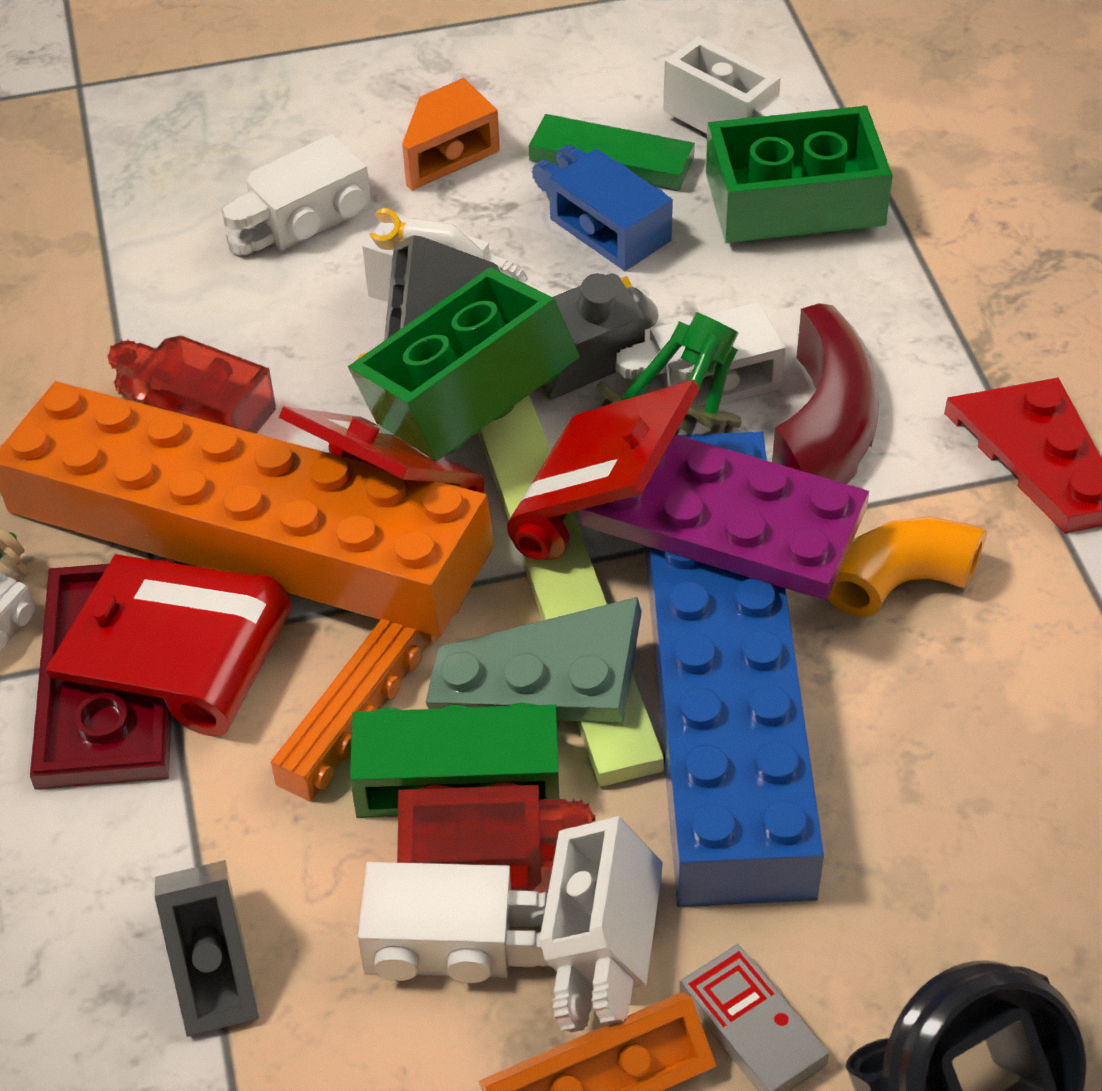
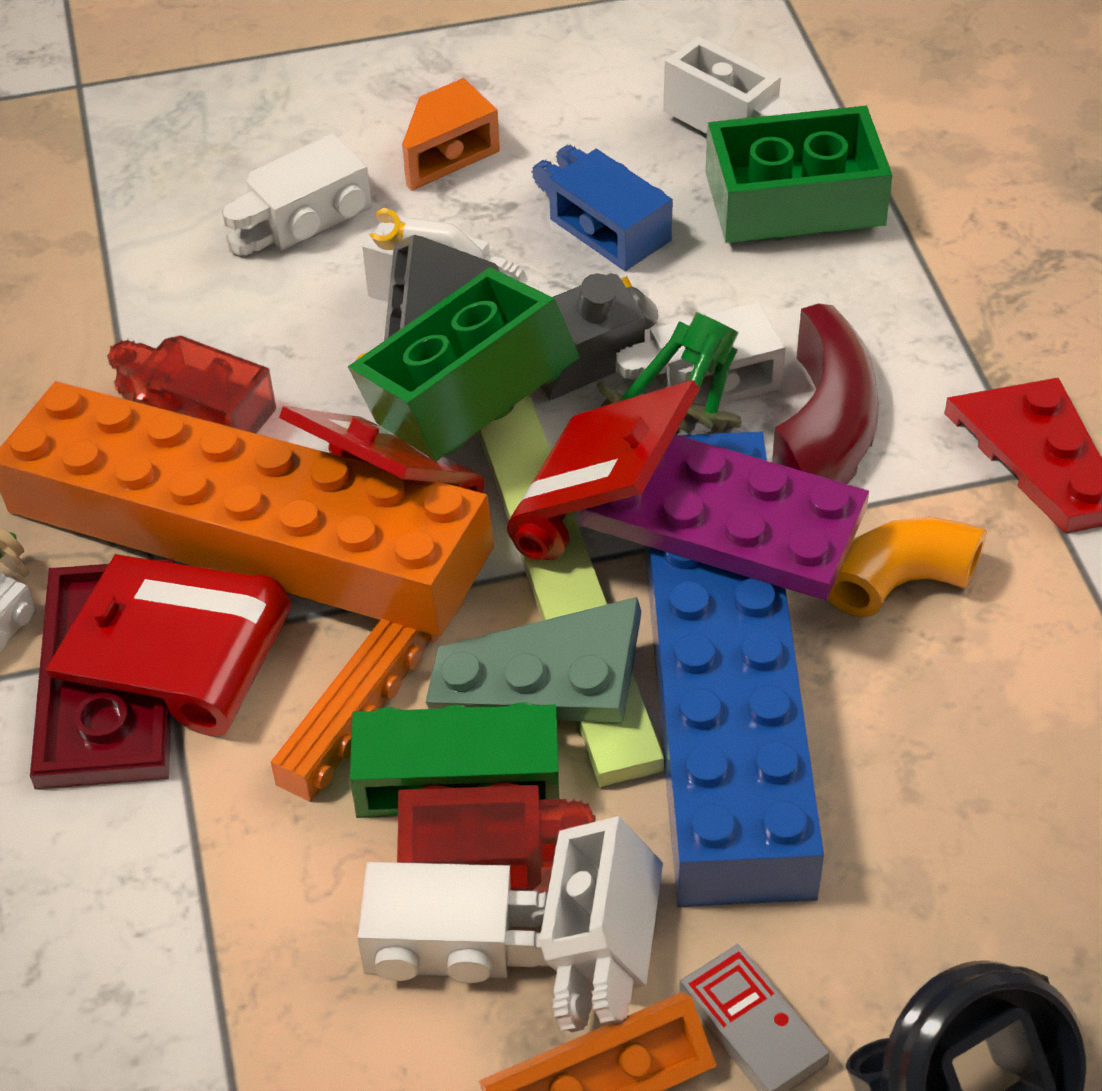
(205, 948): dark grey slope -> none
(651, 157): green tile -> none

